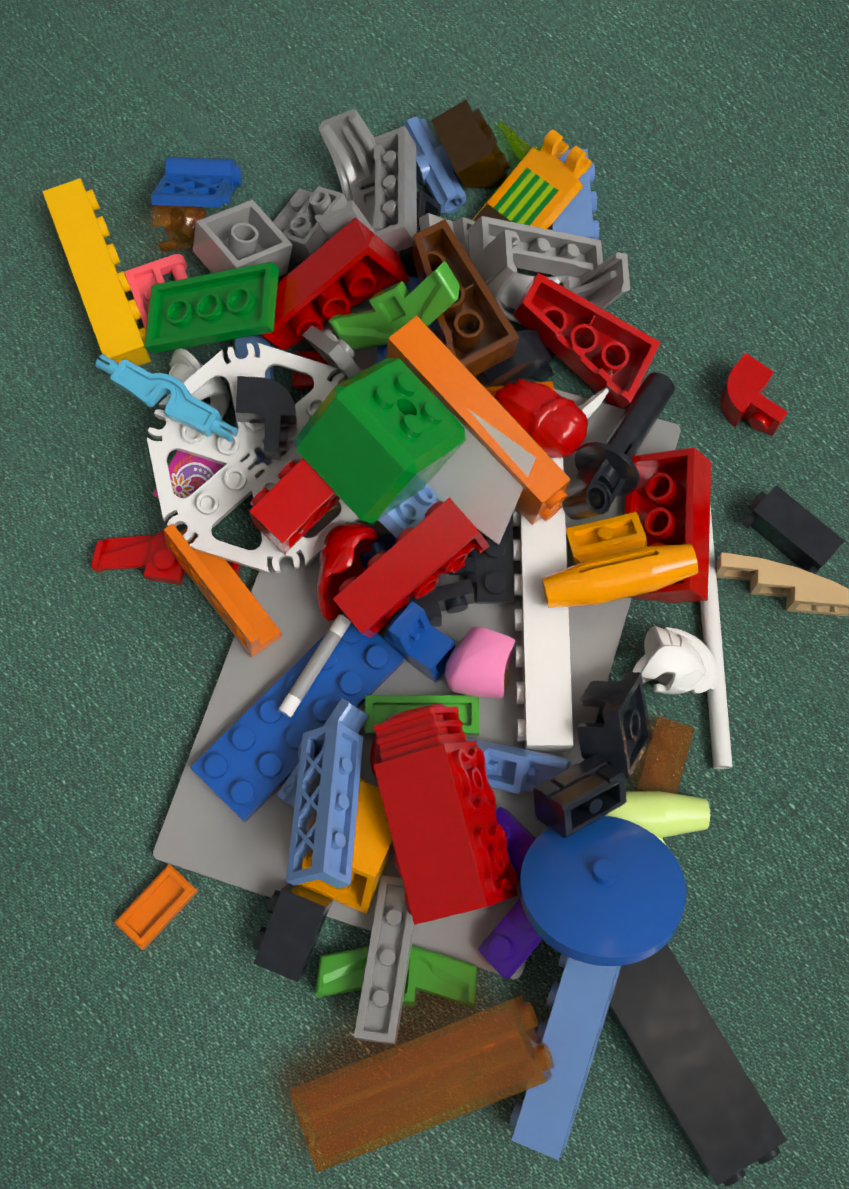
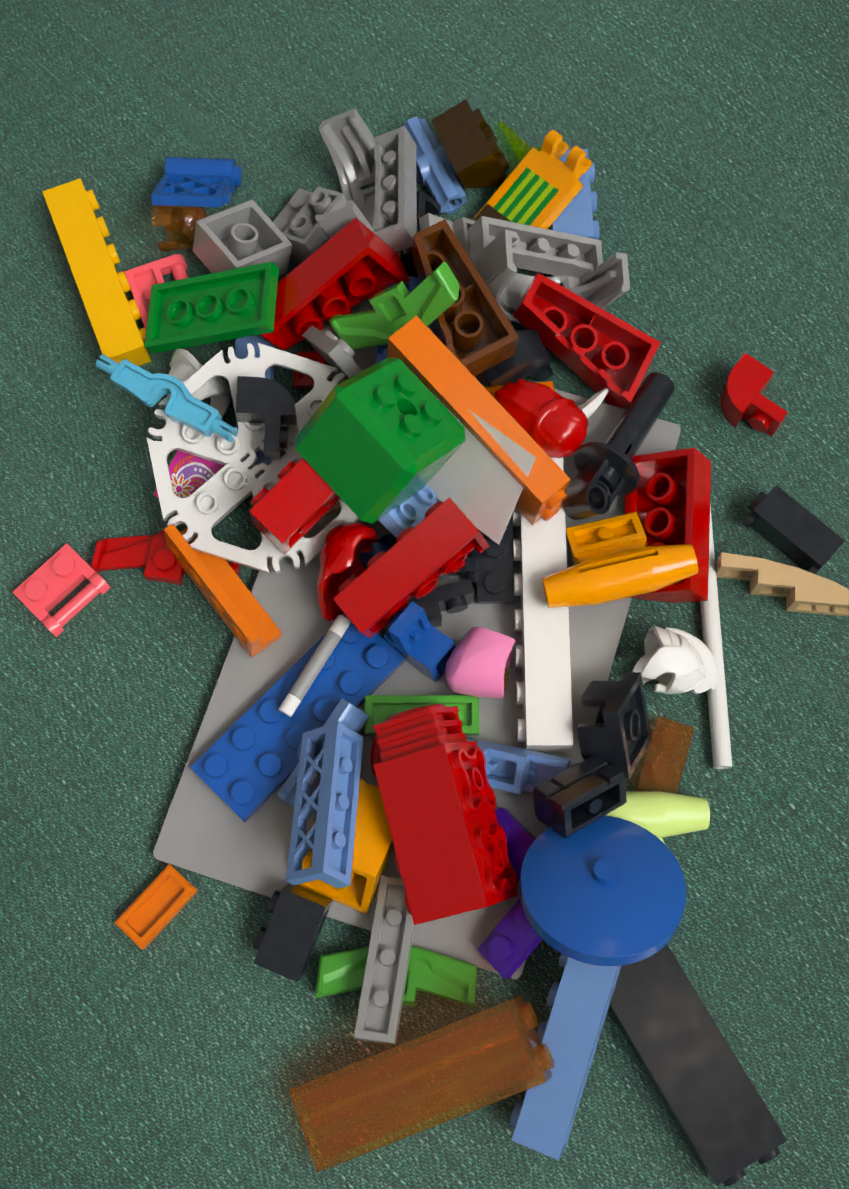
(56, 581): none -> coral plate

